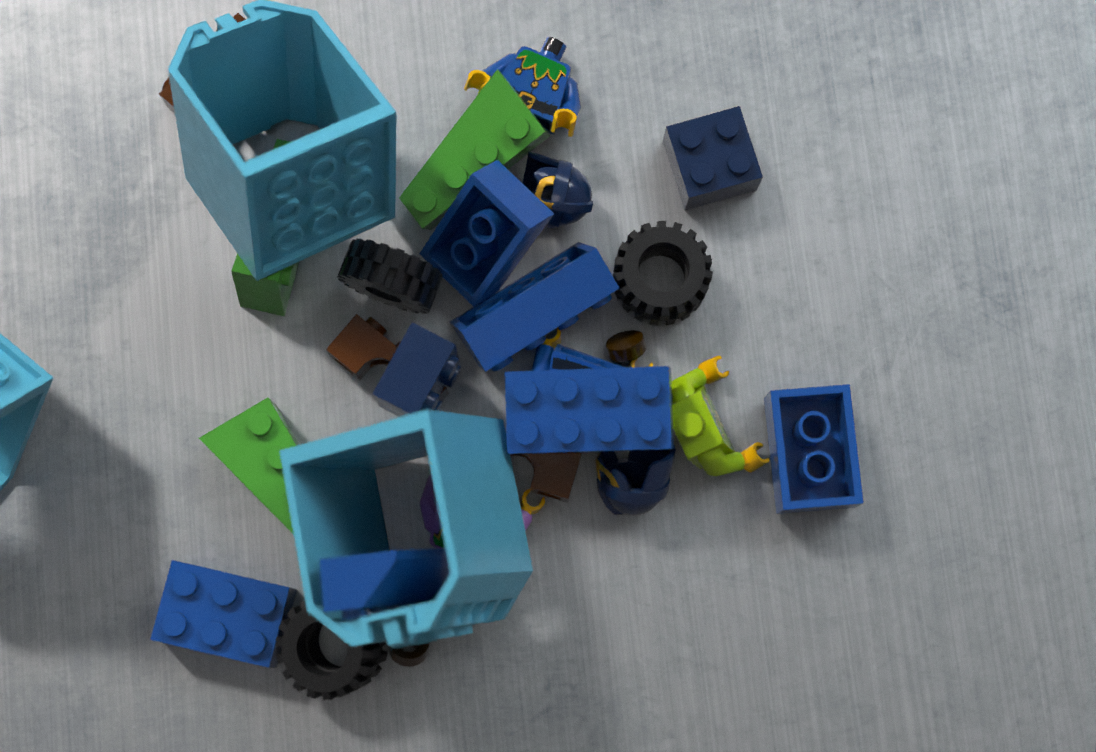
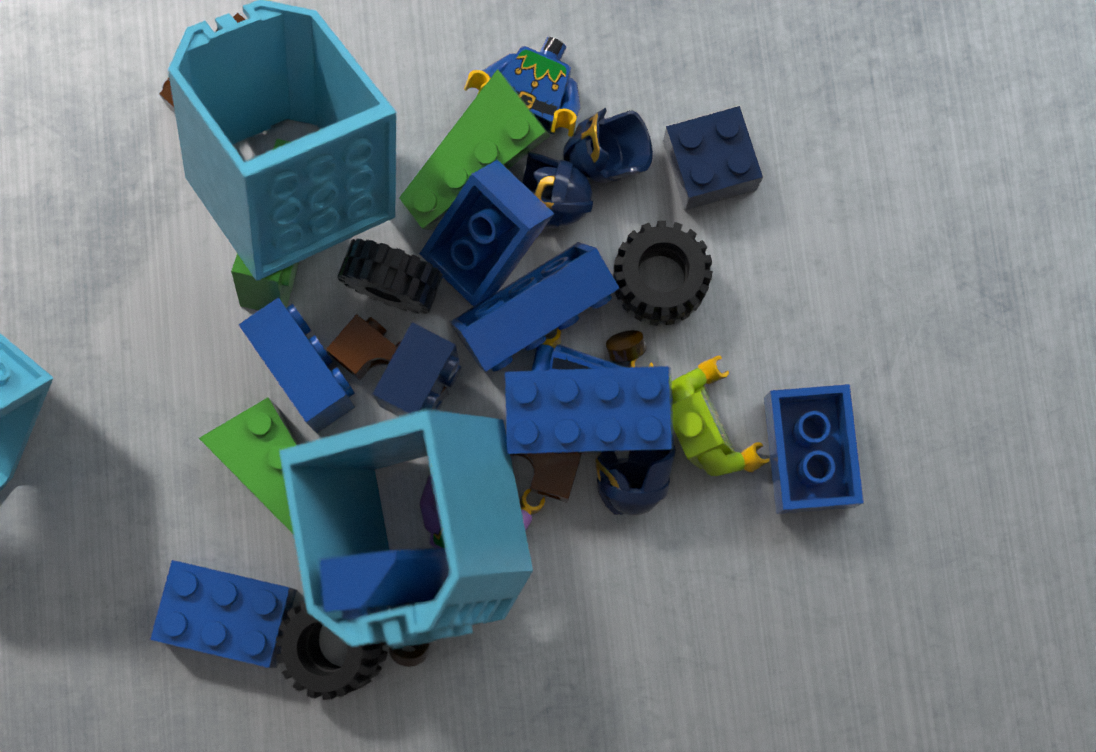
(299, 364): none -> blue brick
(610, 147): none -> dark blue helmet

